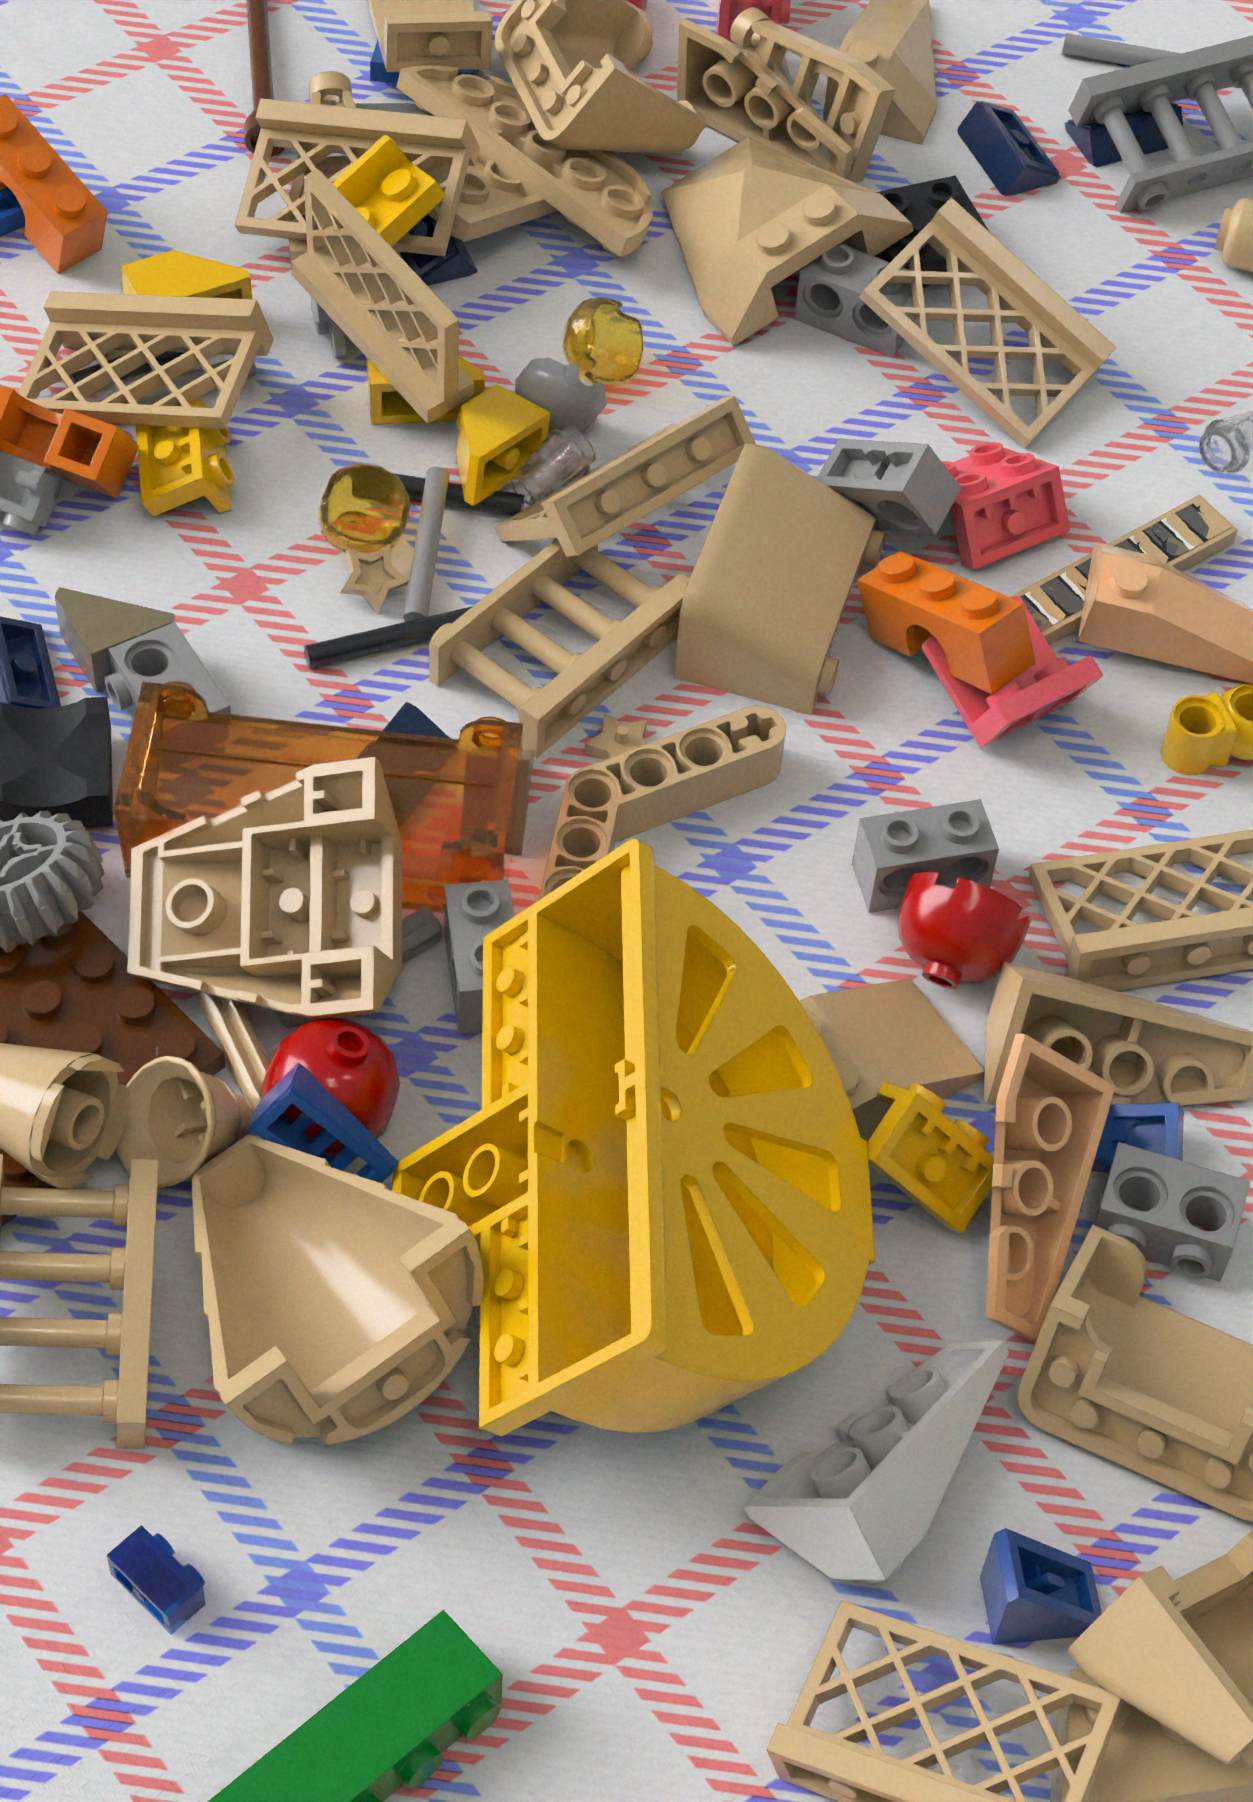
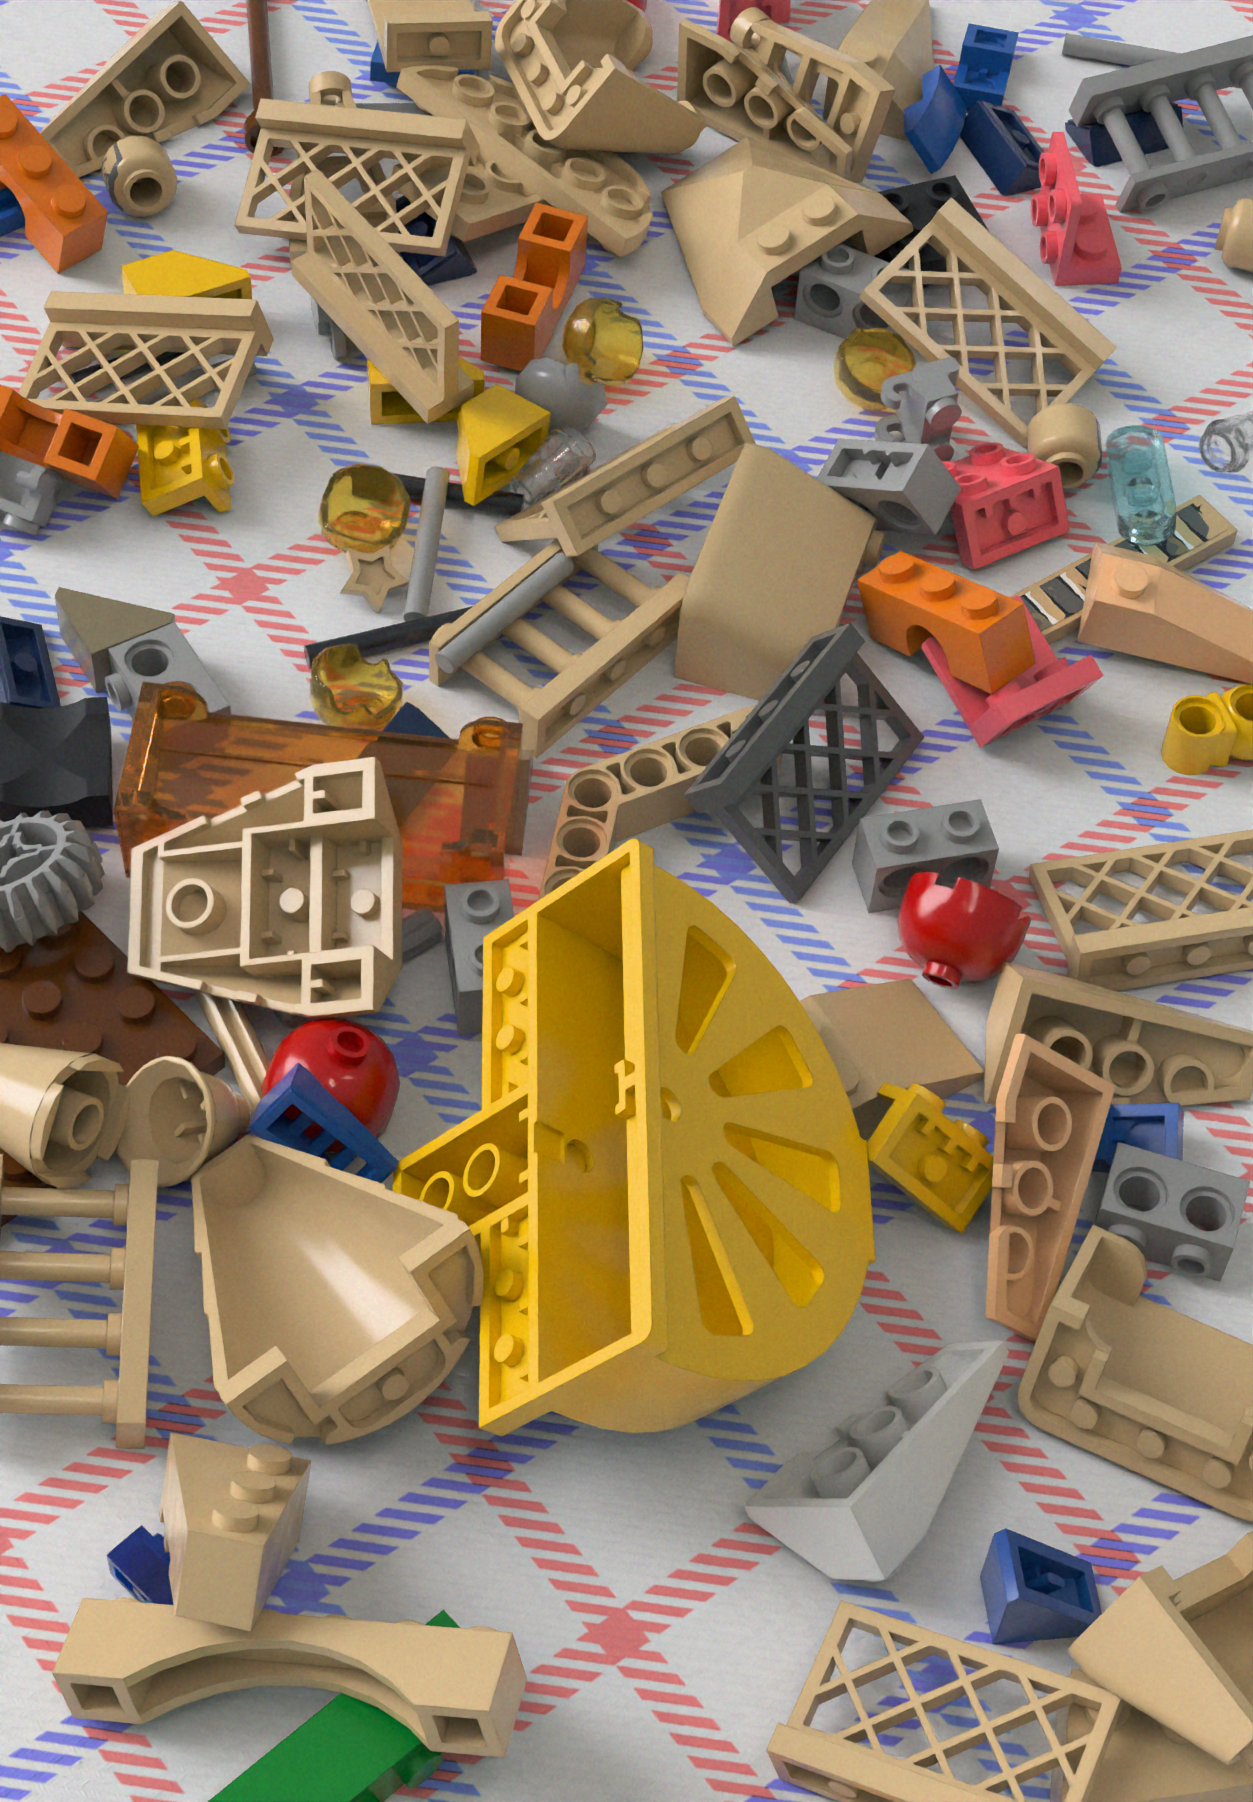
(139, 176): none -> tan head
(151, 87): none -> tan wedge
(229, 1525): none -> tan wedge
(353, 691): none -> clear yellow hair
(389, 190): yellow bracket -> none
(442, 1683): none -> tan arch
(504, 613): none -> light grey bar
(528, 307): none -> orange arch
(616, 738): tan piece -> none
(768, 732): none -> dark grey fence
(867, 361): none -> clear yellow hair
(923, 407): none -> light grey piece
(935, 120): none -> blue slope
(985, 64): none -> blue slope
(1067, 438): none -> tan head
(1073, 225): none -> coral bracket
(1141, 485): none -> clear light blue plate

